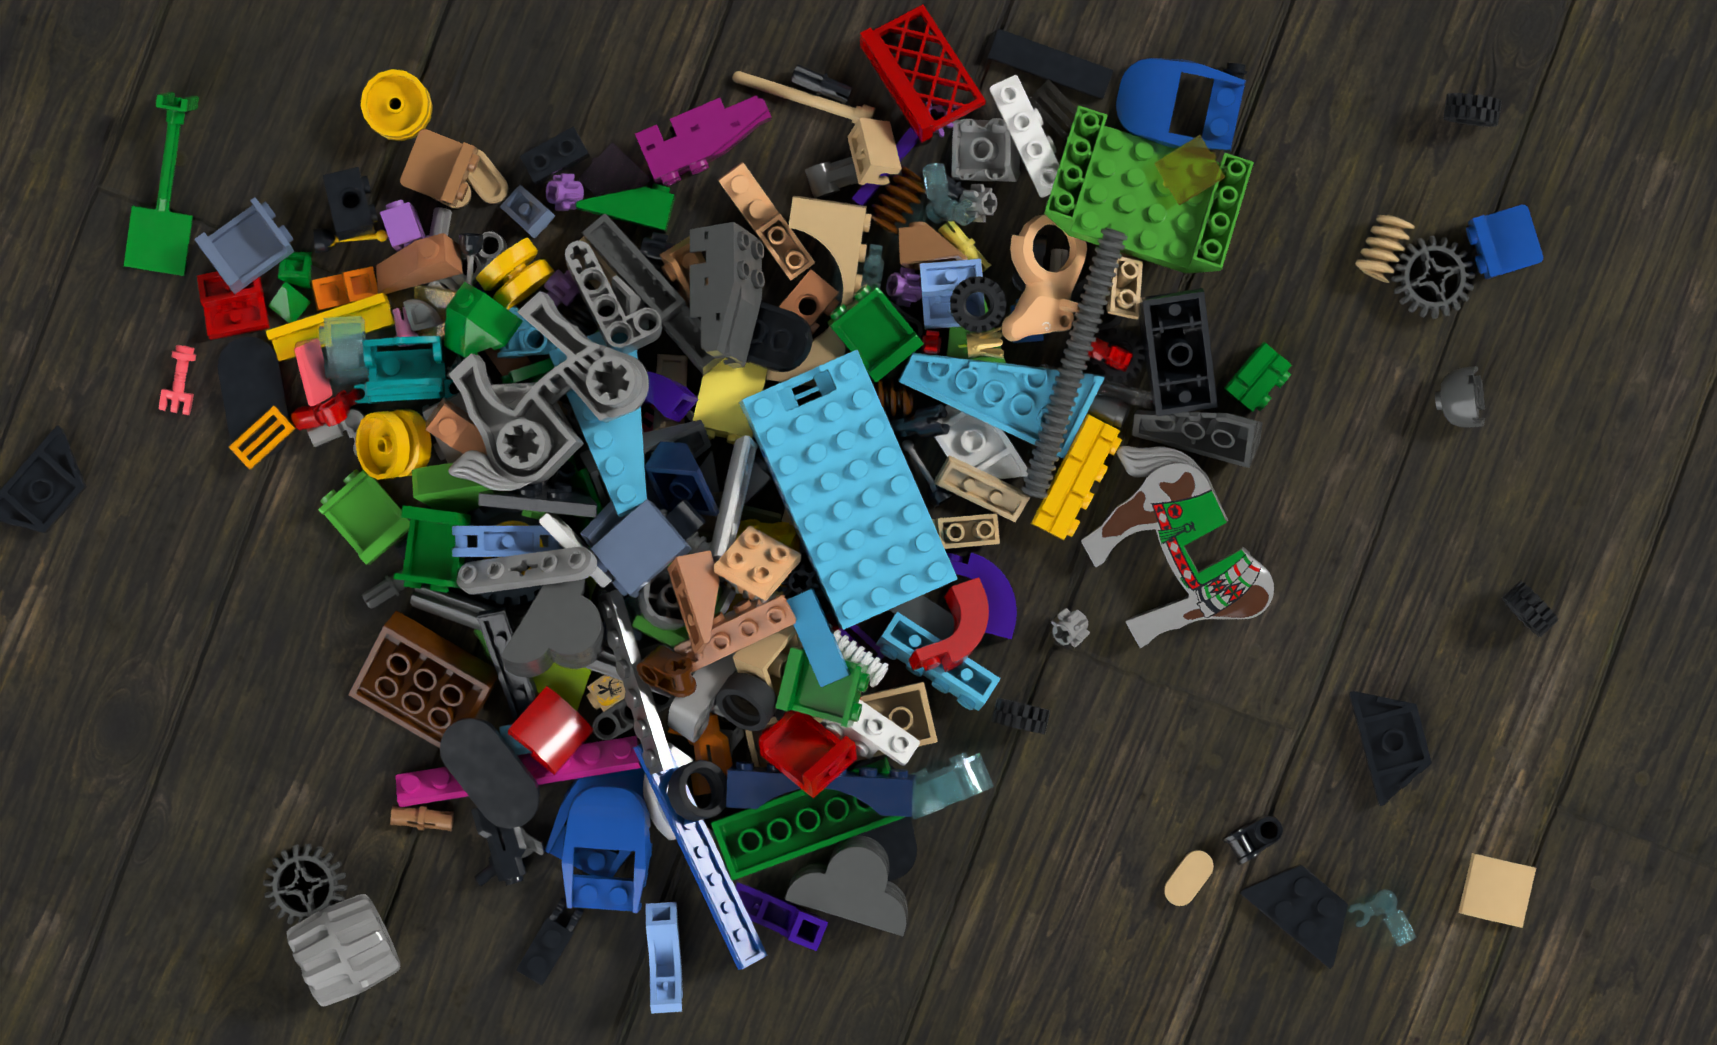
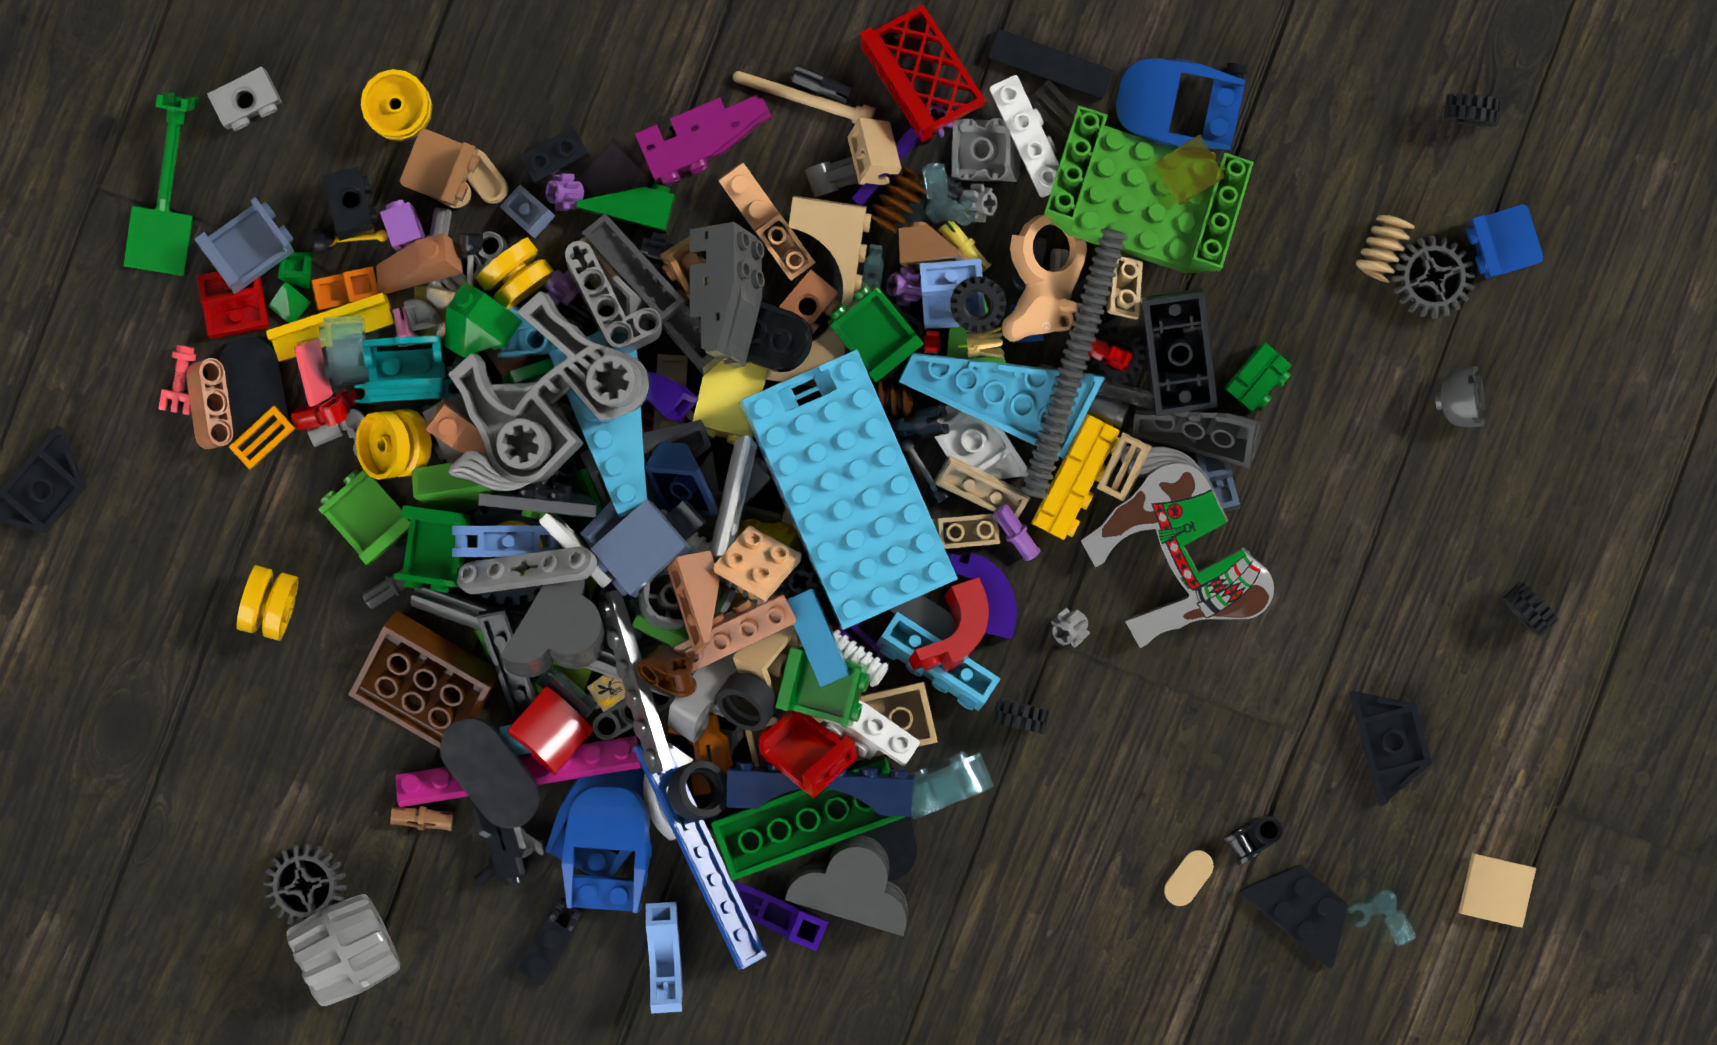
(216, 390): none -> nougat beam
(226, 99): none -> light grey brick
(267, 603): none -> yellow wheel
(567, 690): none -> tile
(1016, 532): none -> medium lavender axle
(1135, 444): none -> tan tile
(1221, 478): none -> sand blue slope

